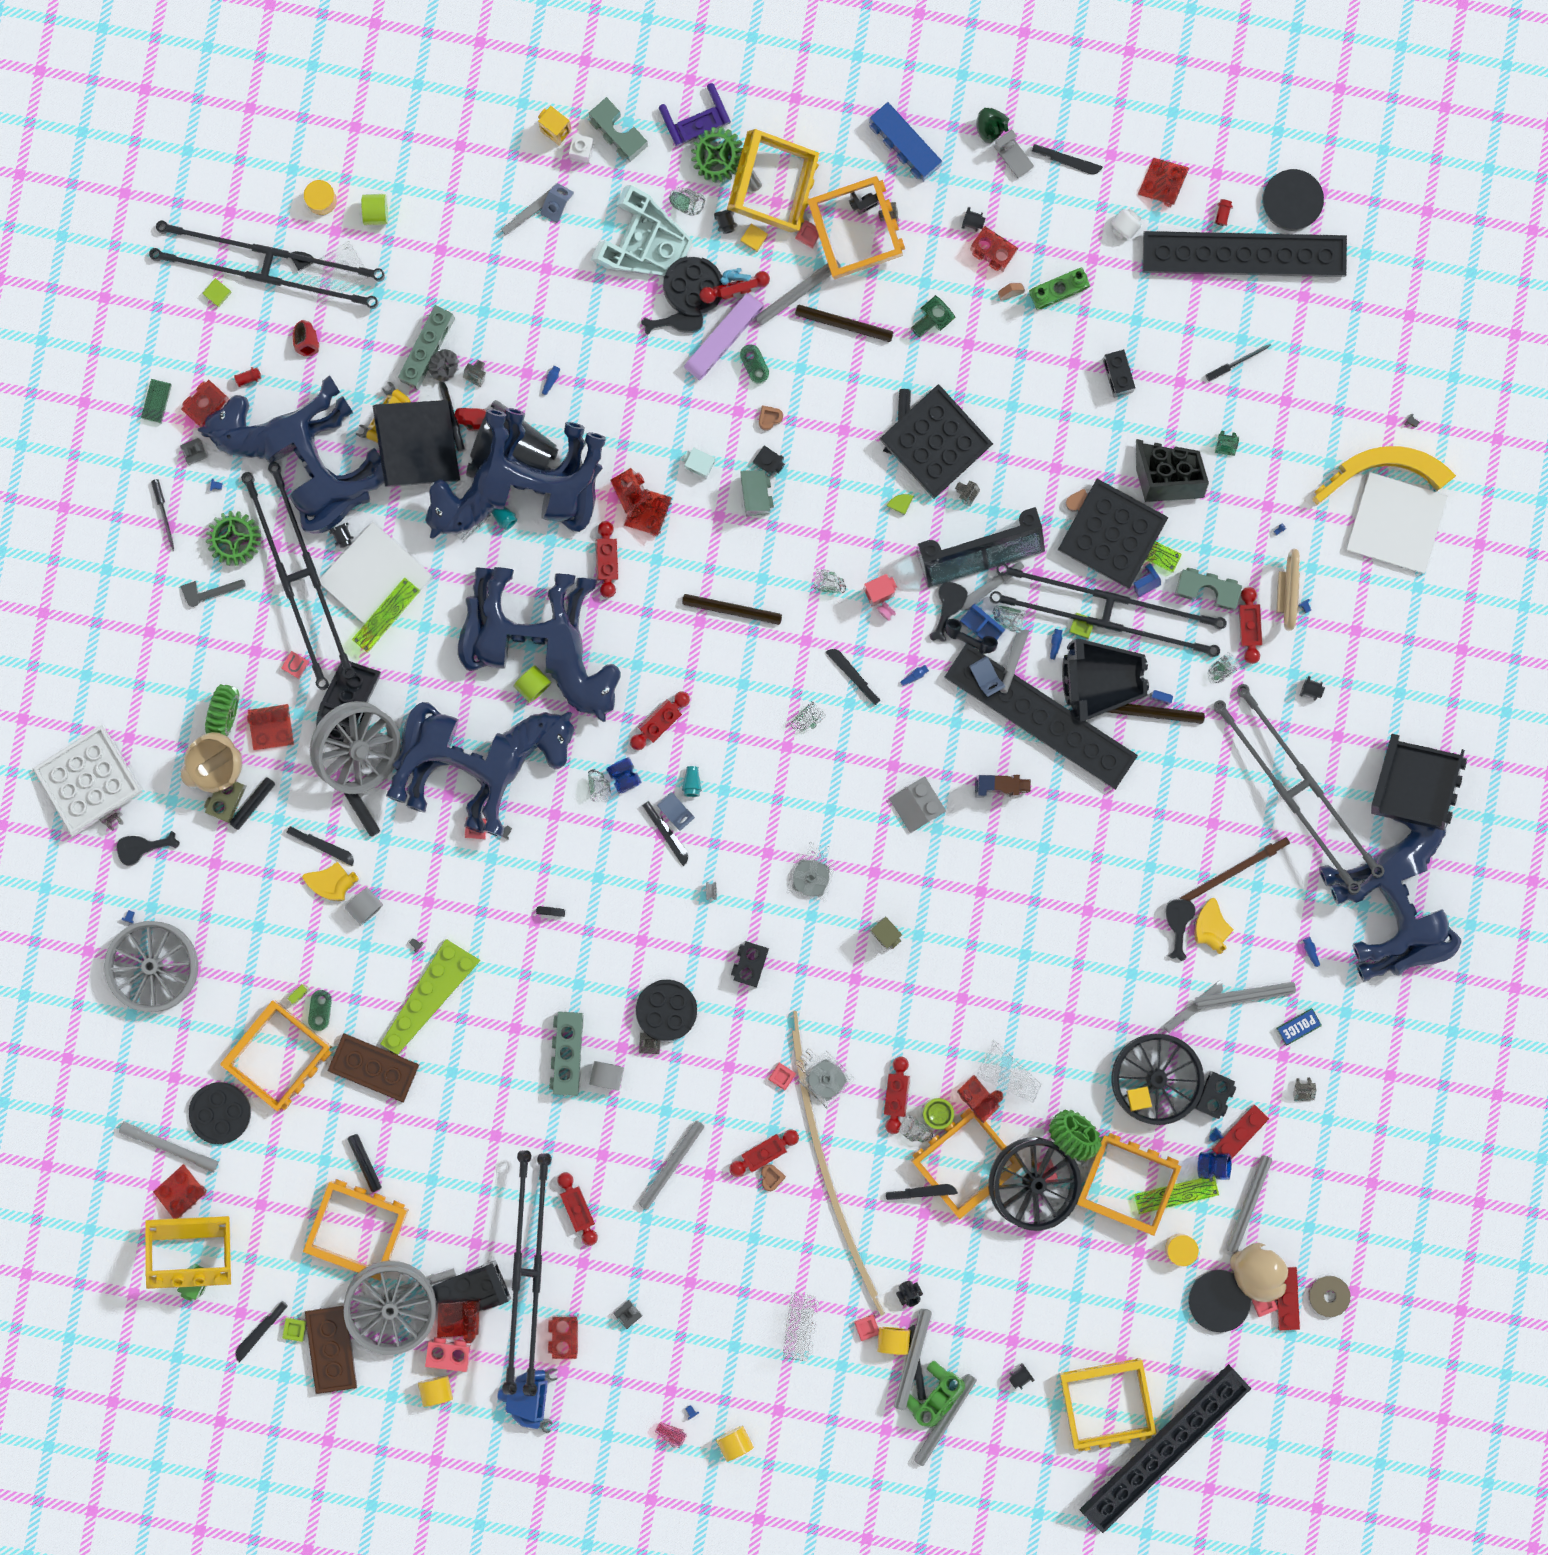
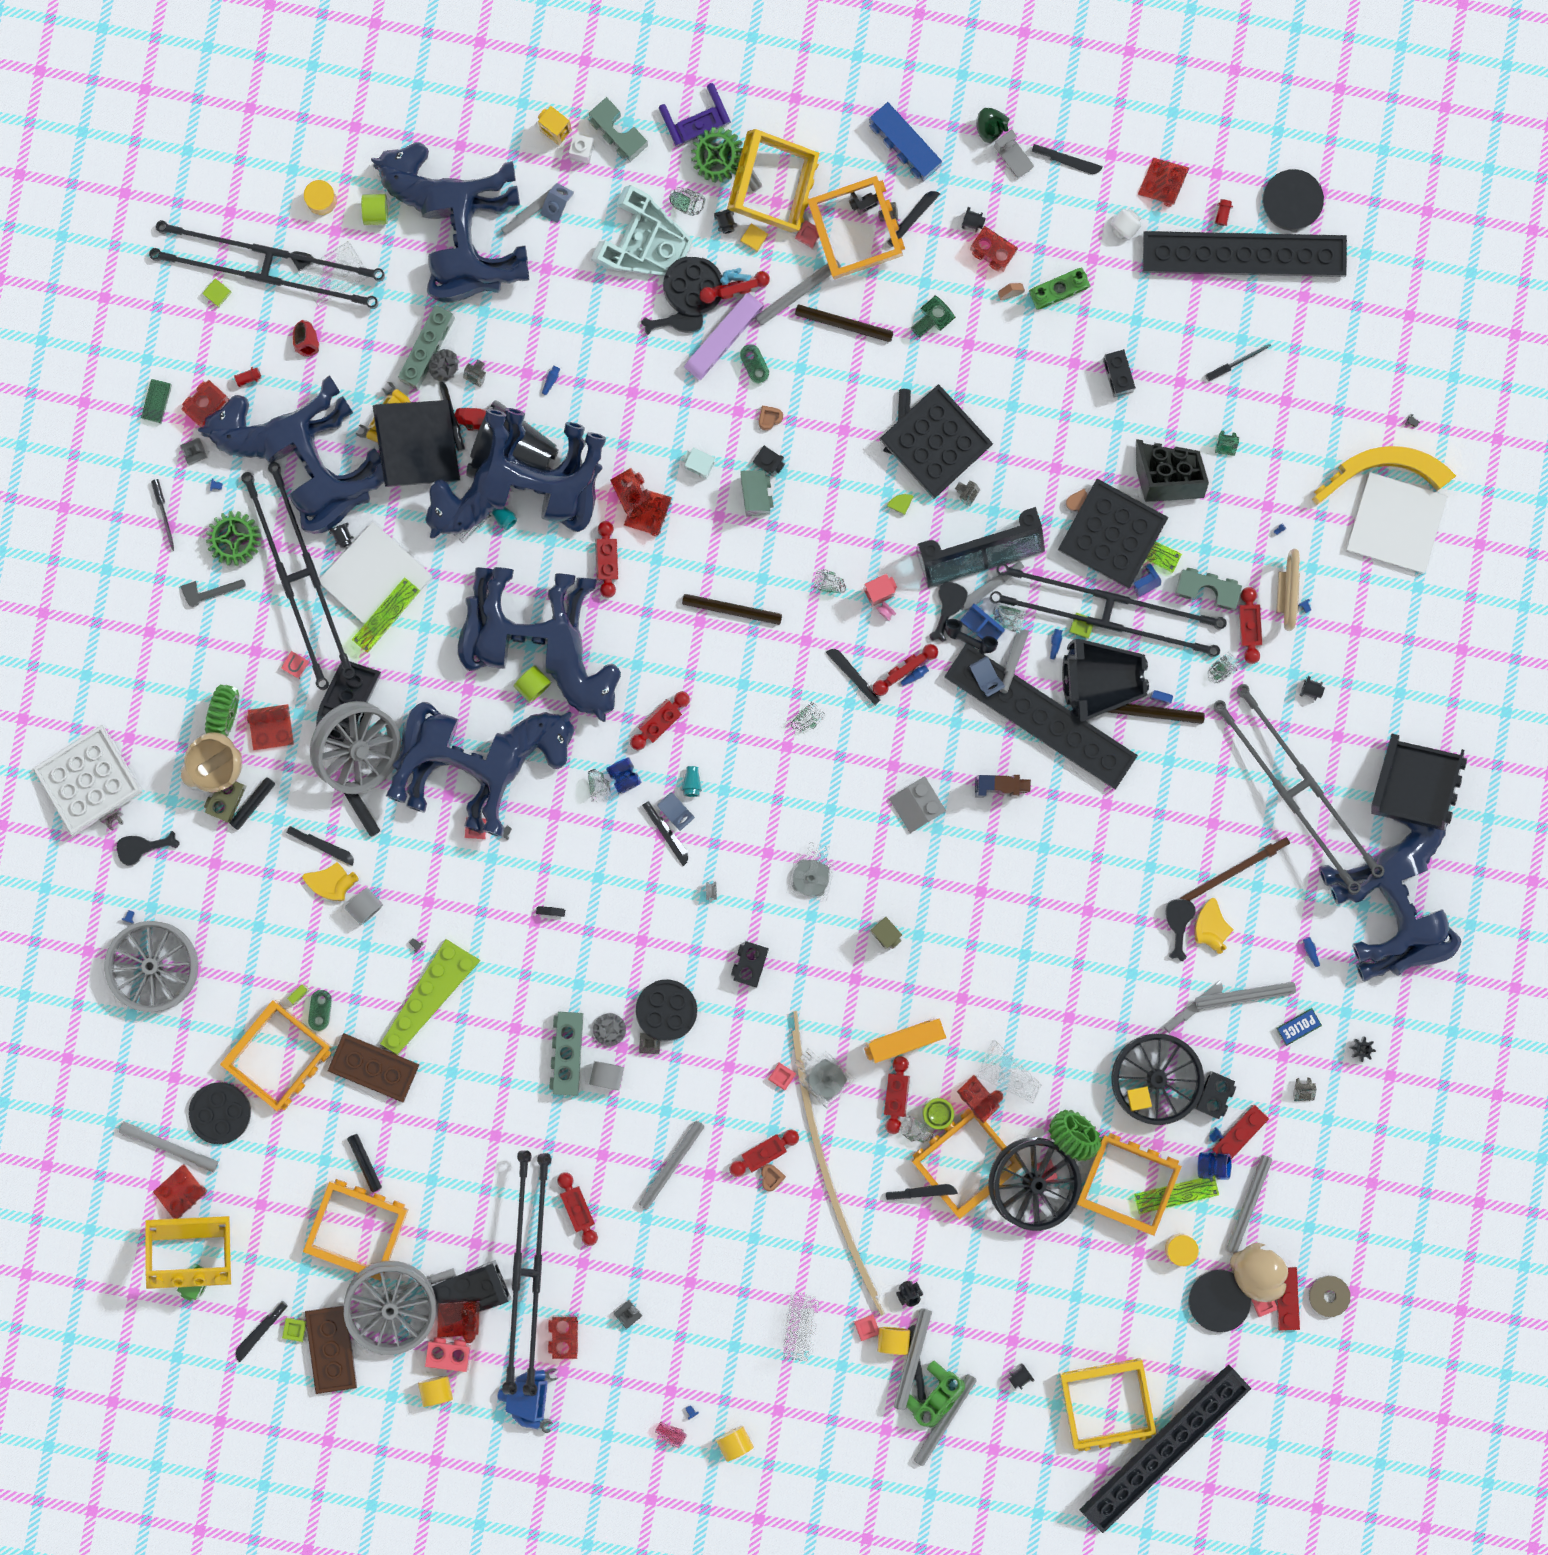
(460, 268): none -> dark blue animal
(618, 1025): none -> flat silver gear
(905, 1040): none -> light orange window
(918, 210): none -> black piece
(929, 652): none -> red plate
(1356, 1048): none -> black gear

